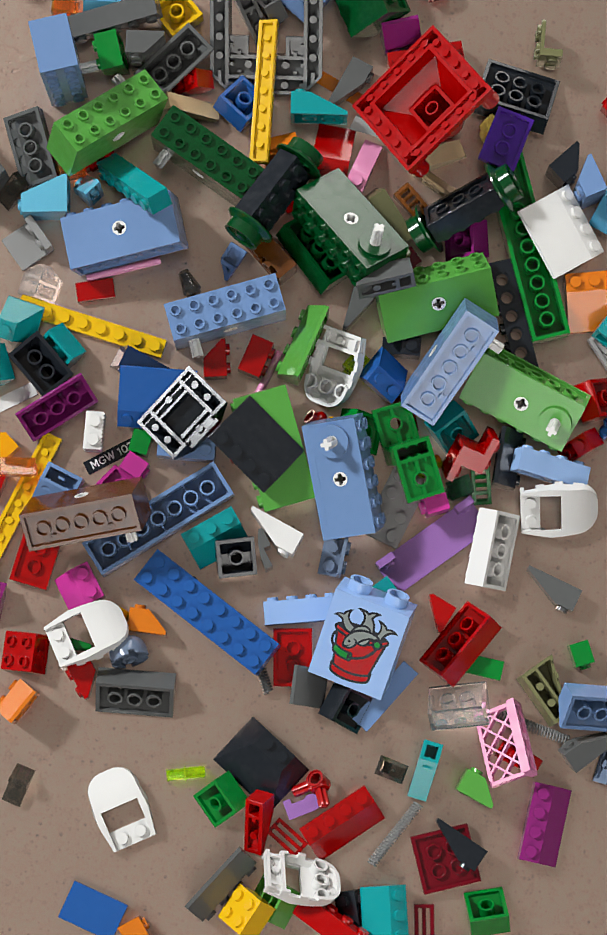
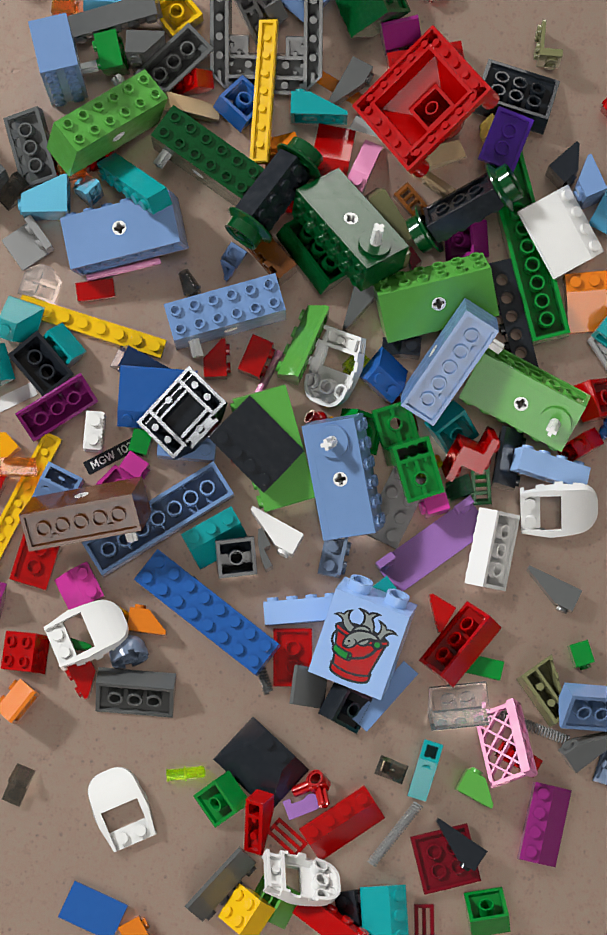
(388, 278): dark grey slope -> none

